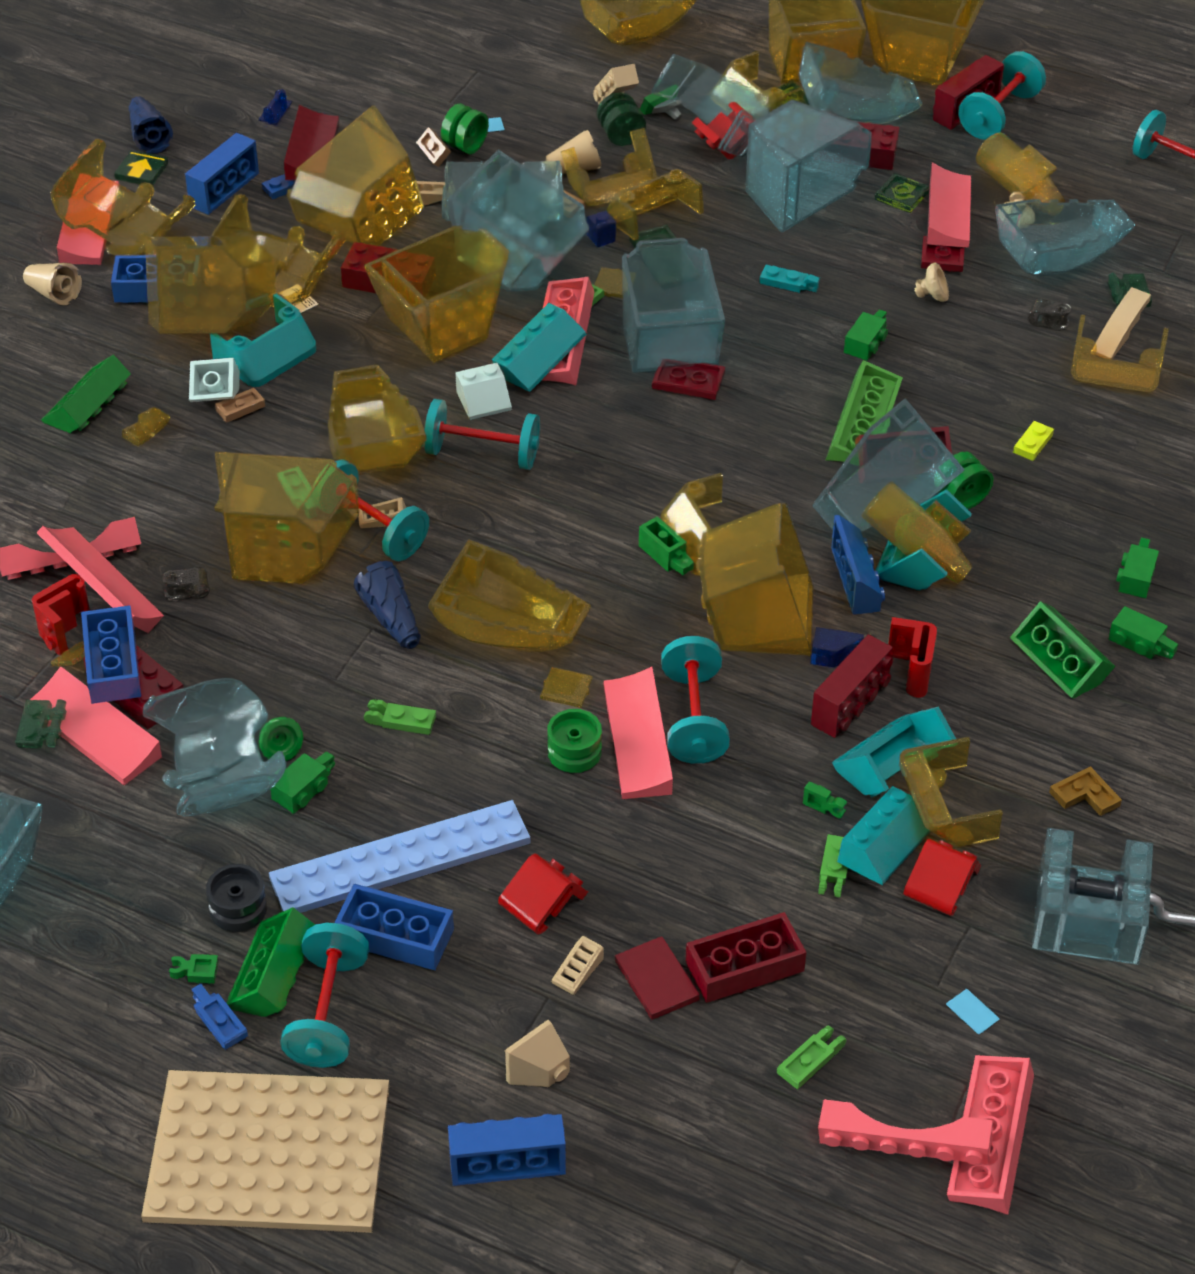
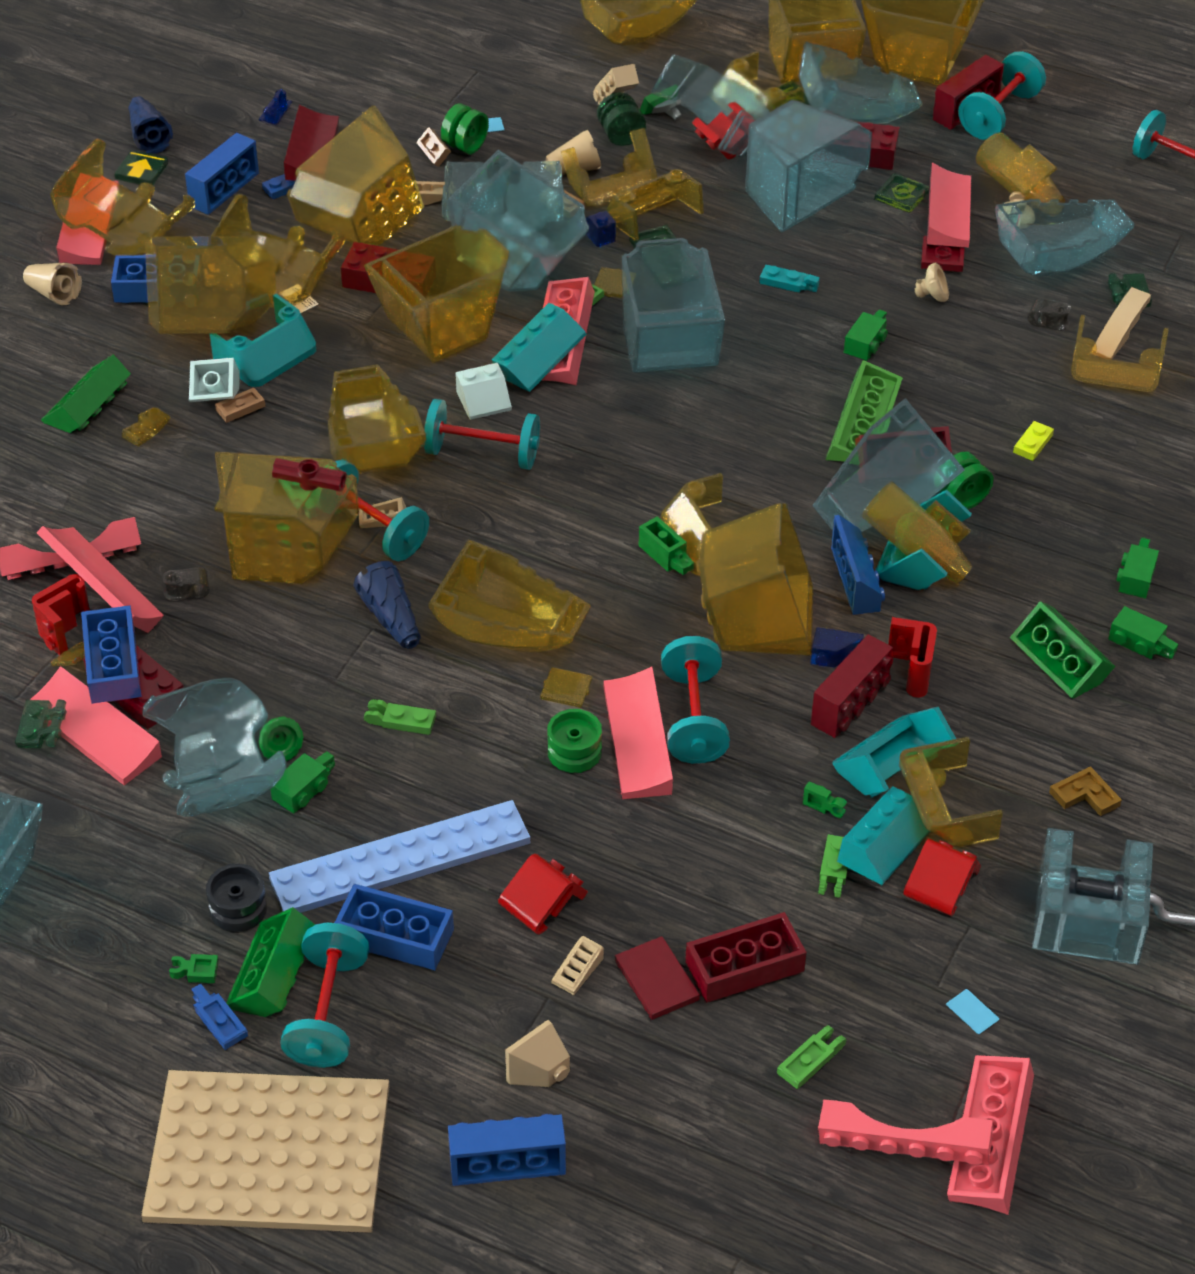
(309, 474): none -> dark red piece
(698, 380): dark red tile -> none

